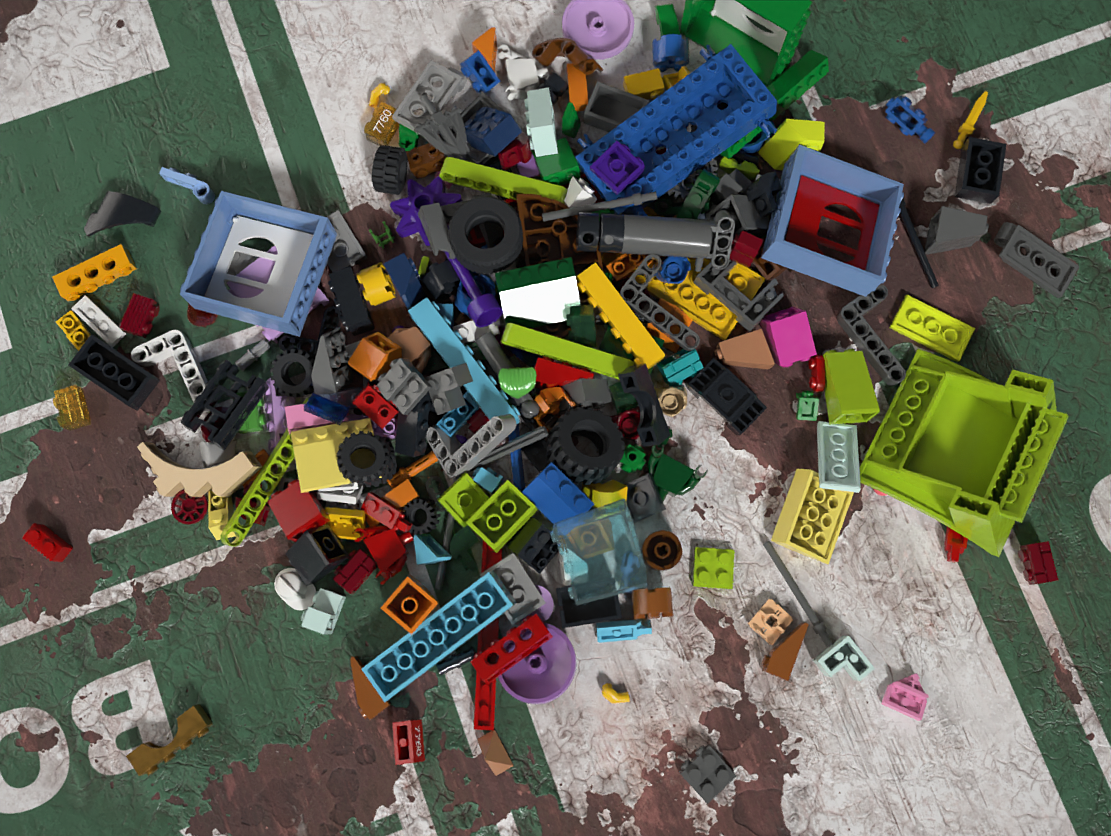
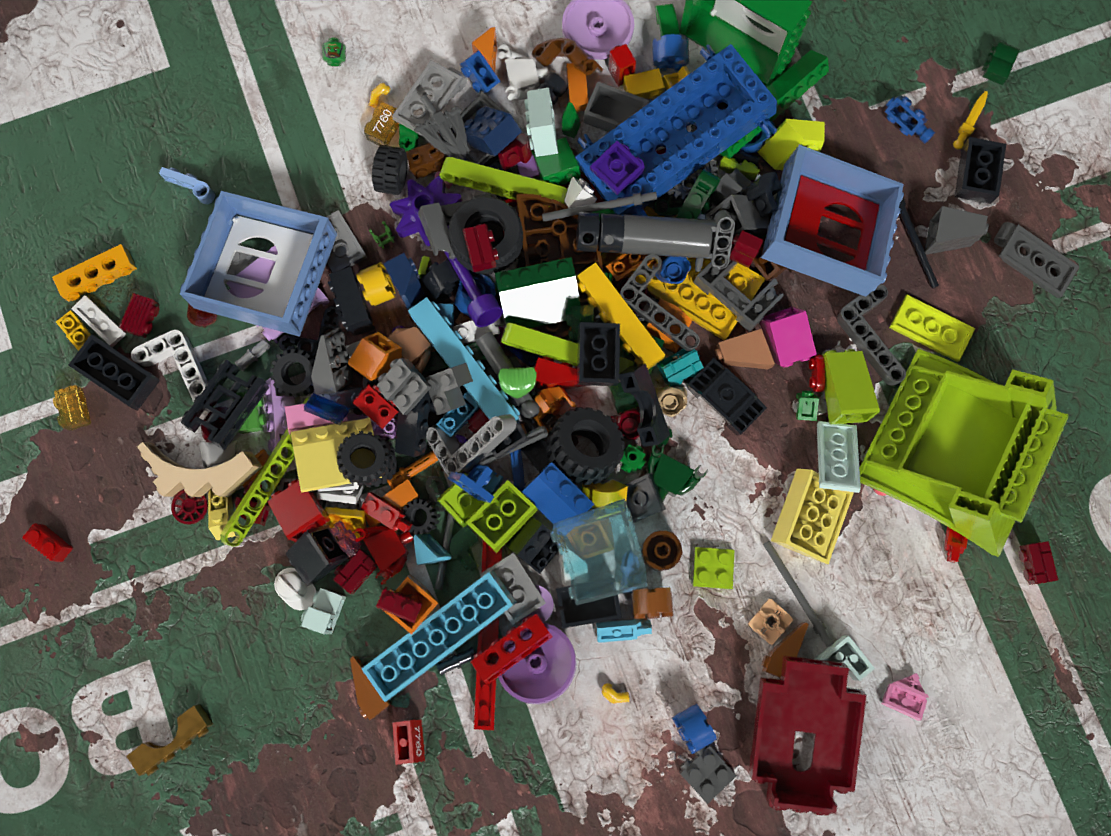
(121, 210): black panel -> none
(334, 52): none -> green head
(346, 538): none -> clear pink plate
(399, 604): none -> dark red brick
(474, 482): none -> blue bracket
(479, 247): none -> dark red brick
(494, 752): nougat slope -> none
(513, 440): none -> black slope
(586, 394): dark grey brick -> none
(598, 354): none -> black brick
(621, 63): none -> red brick
(694, 728): none -> blue brick
(809, 700): none -> dark red panel
(1000, 62): none -> dark green brick

